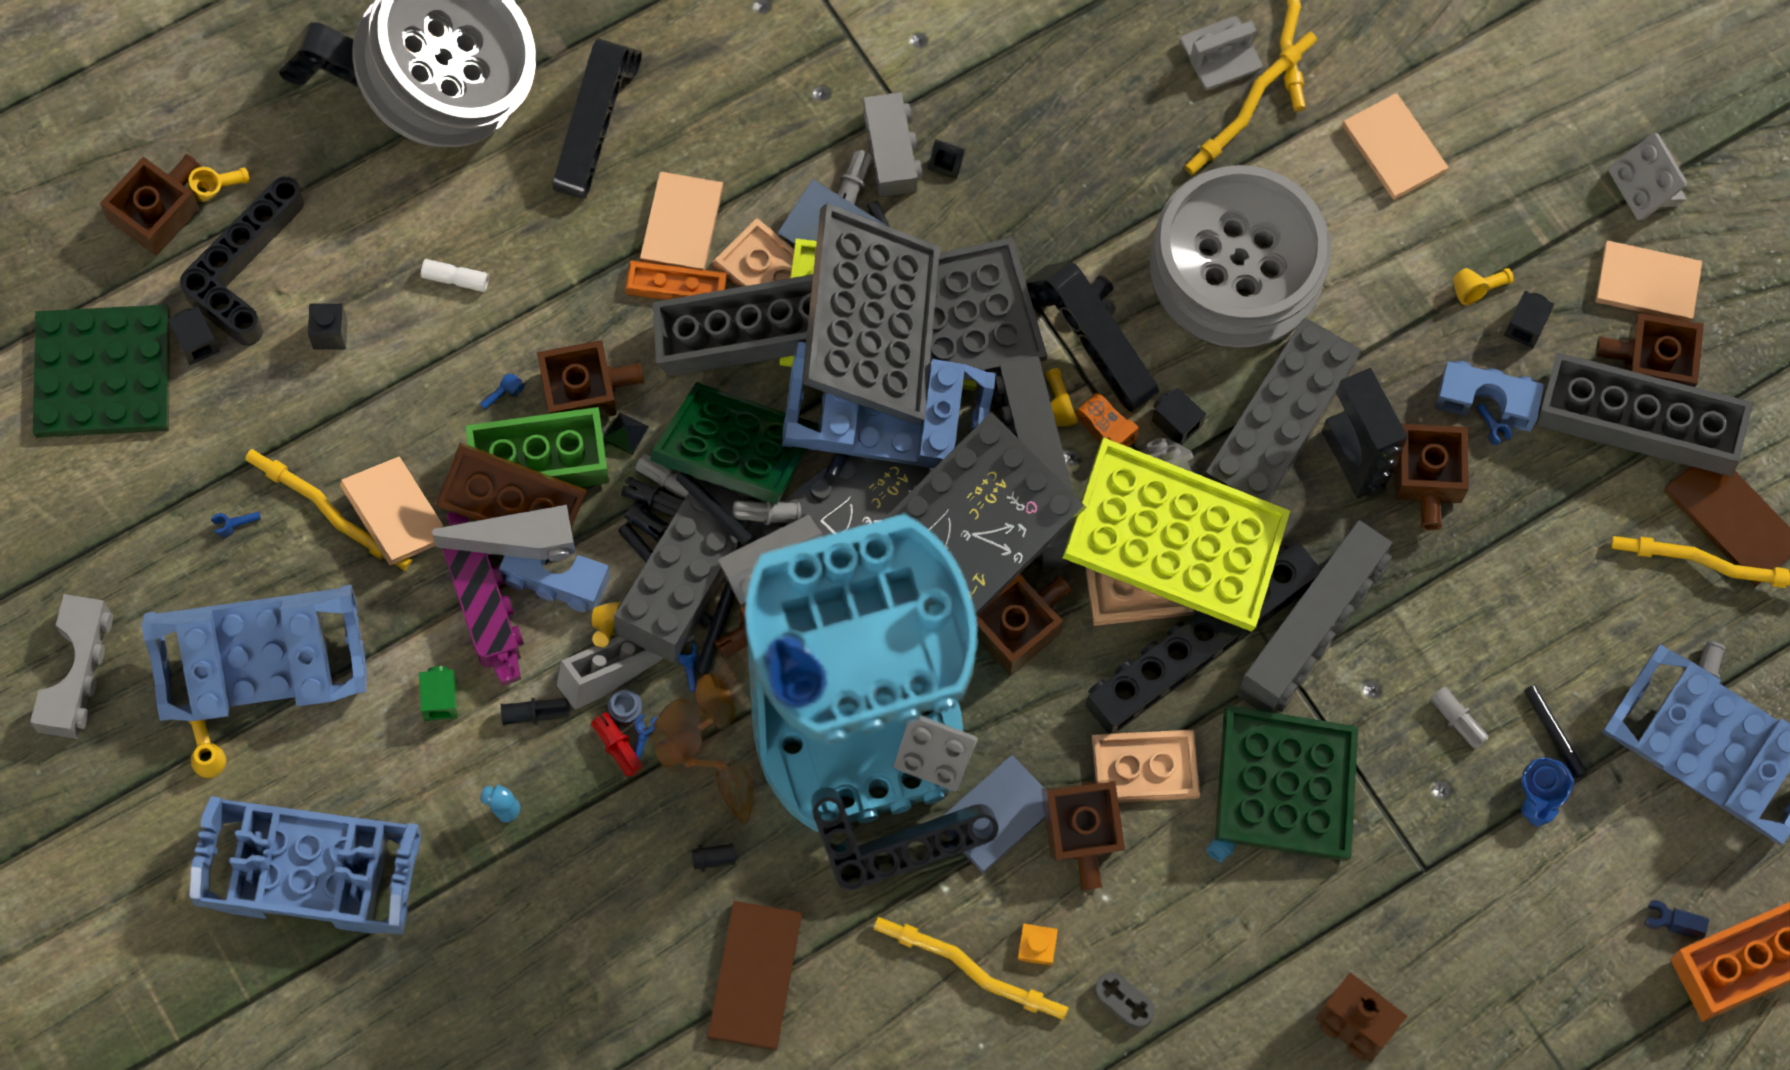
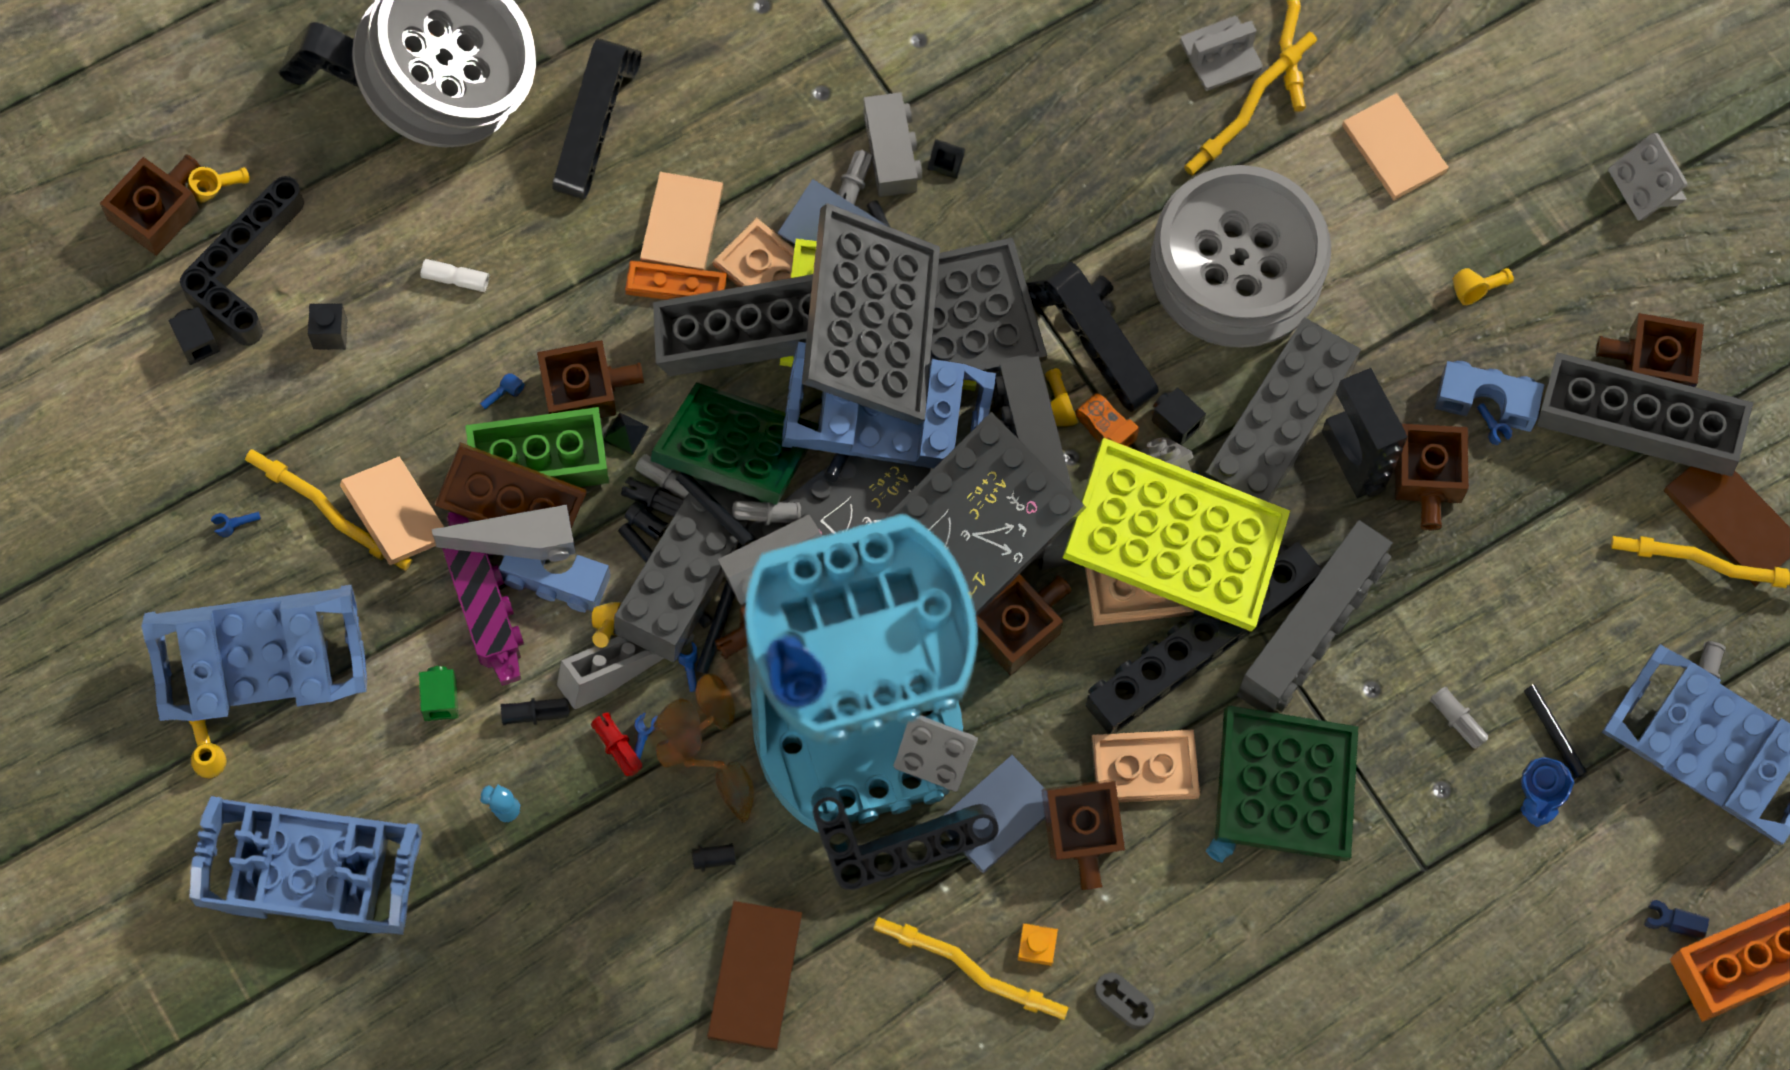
(62, 707): light grey arch -> none
(101, 371): dark green plate -> none
(624, 706): sand blue plate -> none
(1360, 1018): reddish brown brick -> none
(1529, 319): black brick -> none
(1648, 281): light nougat tile -> none

